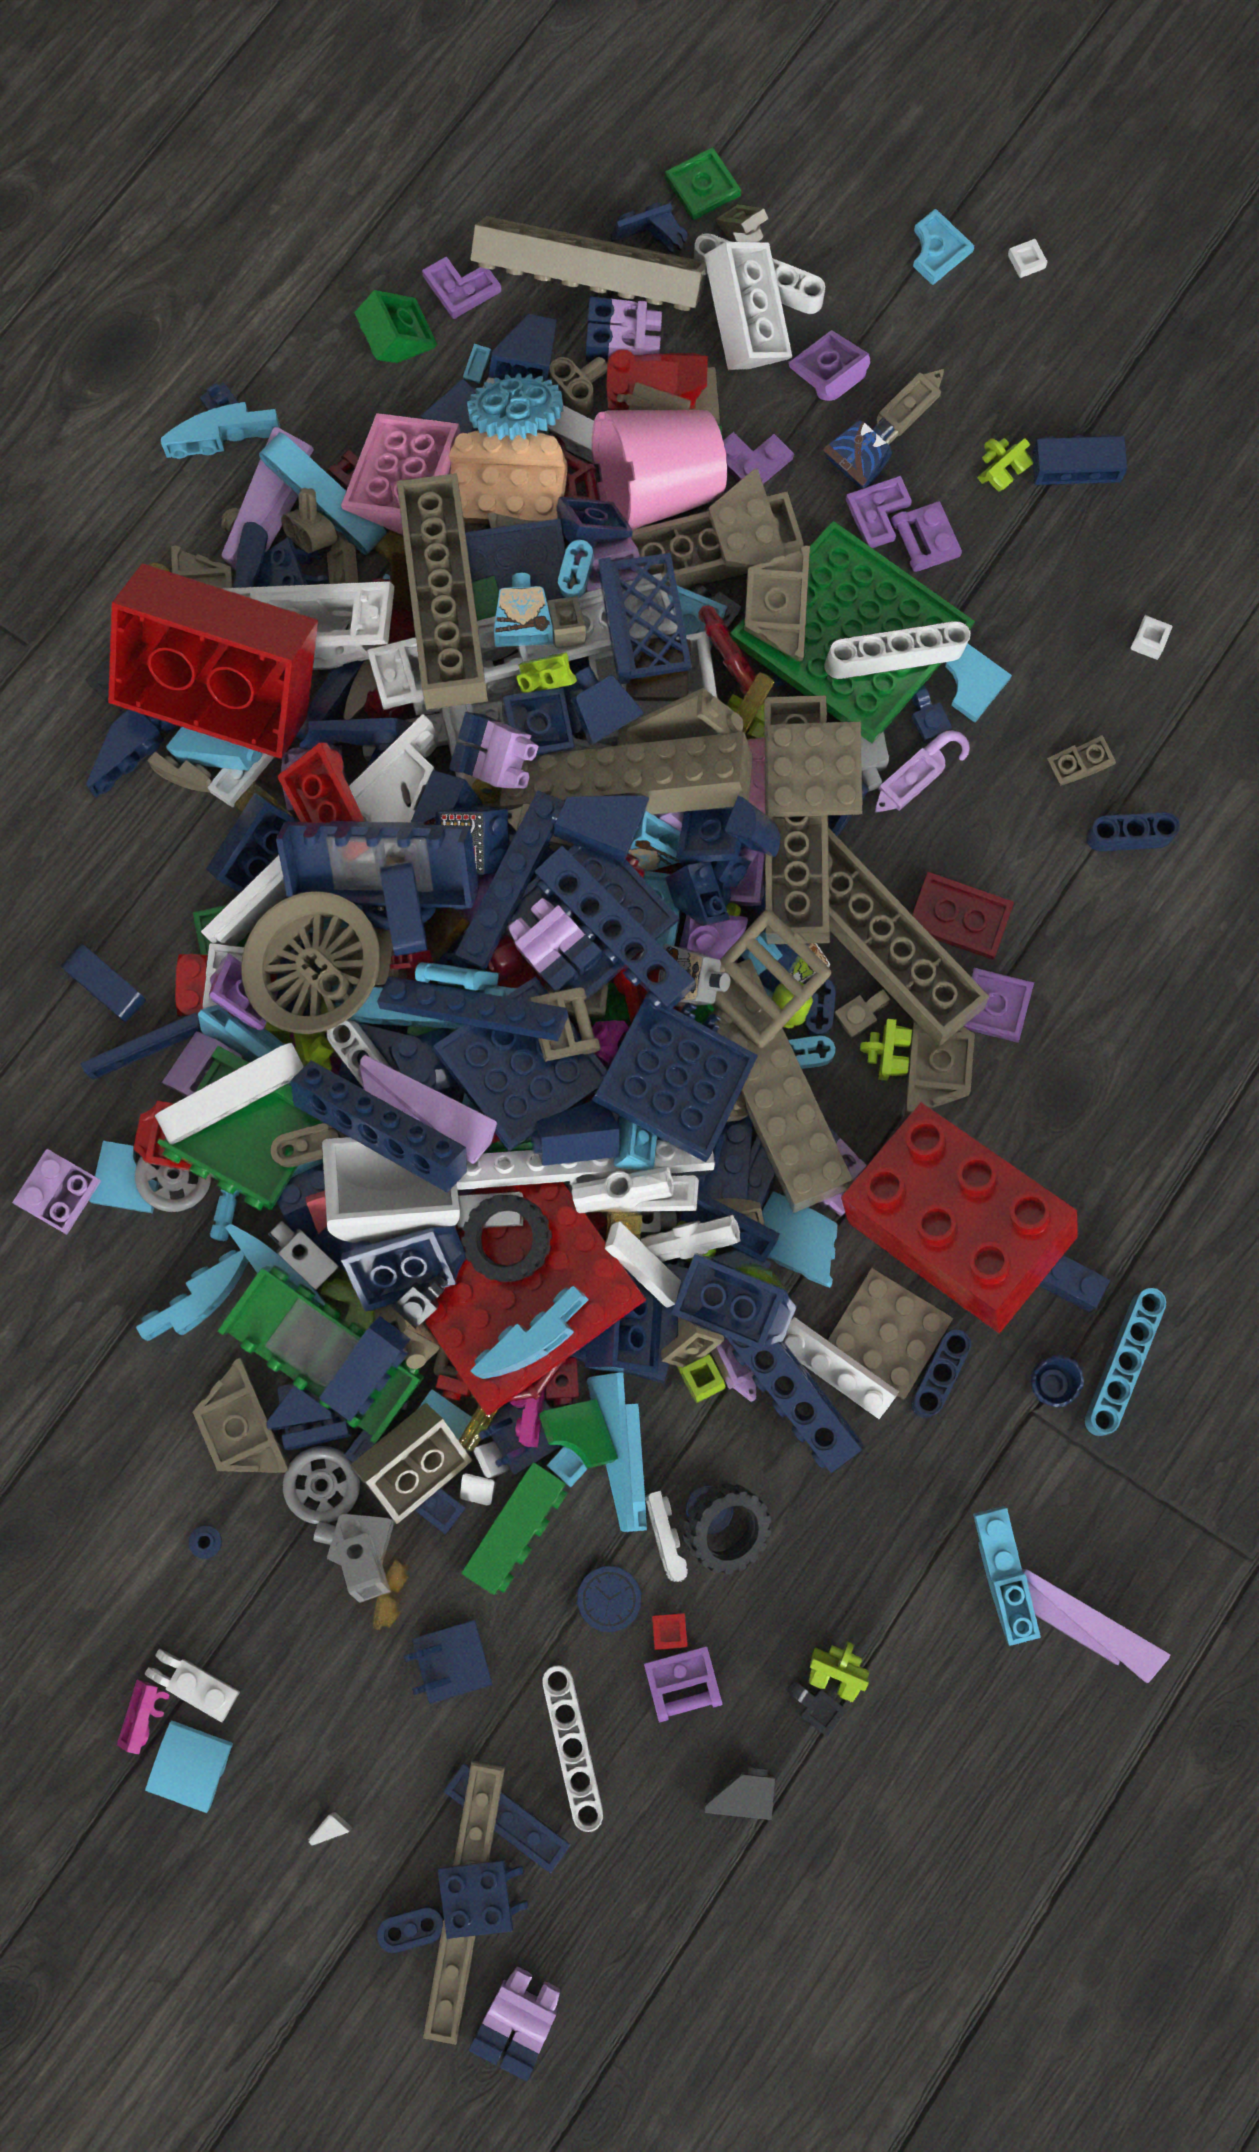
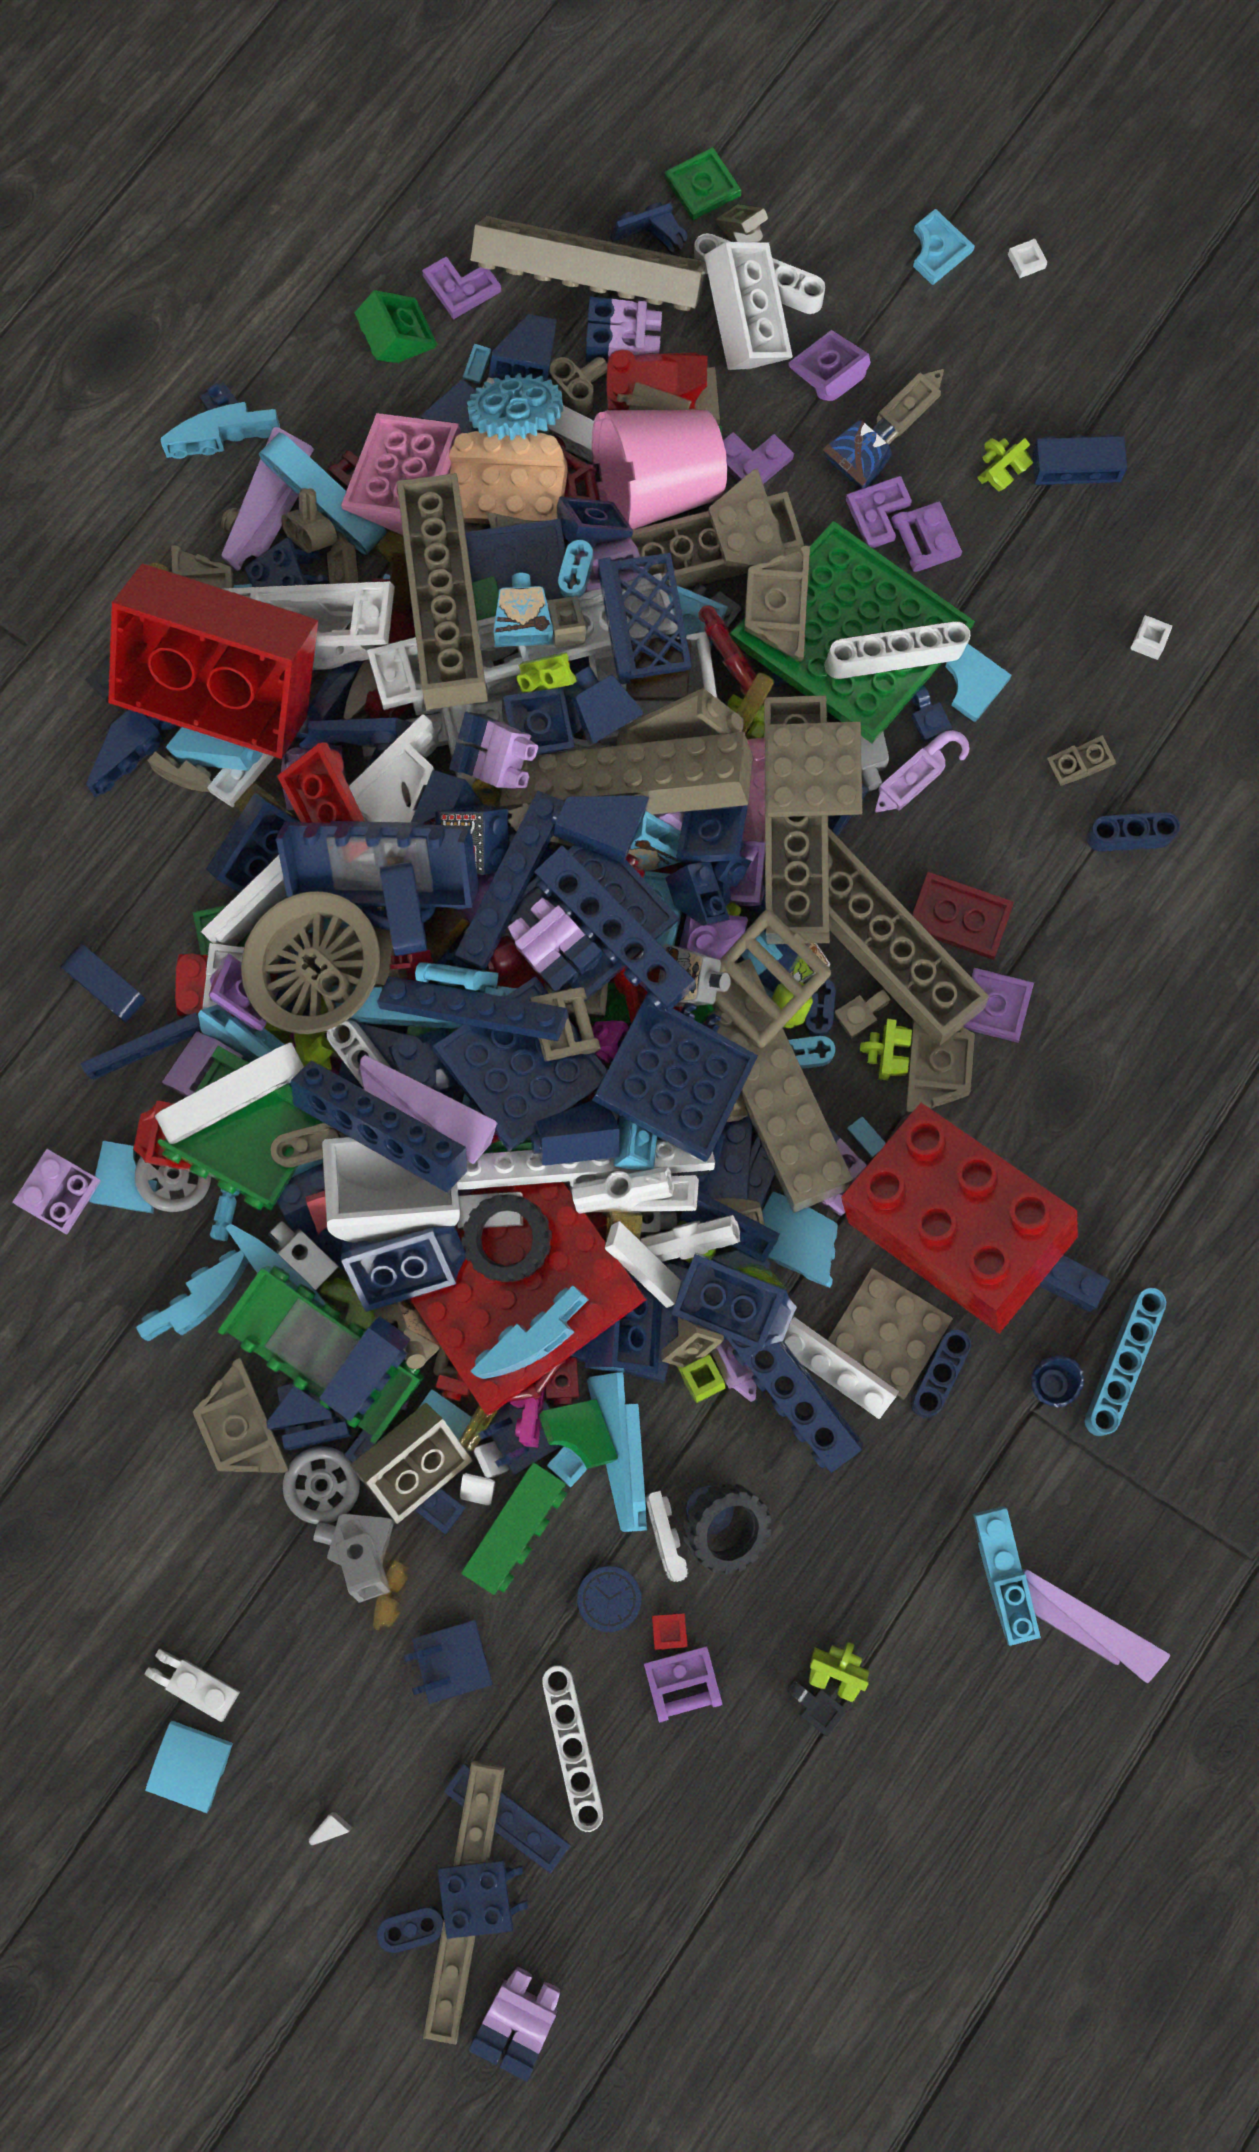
(135, 1726): dark pink plate -> none
(215, 1542): dark blue plate -> none
(250, 554): dark blue piece -> none
(420, 1302): black plate -> none
(745, 1796): dark grey slope -> none
(753, 828): dark blue brick -> none
(866, 1137): none -> medium azure piece

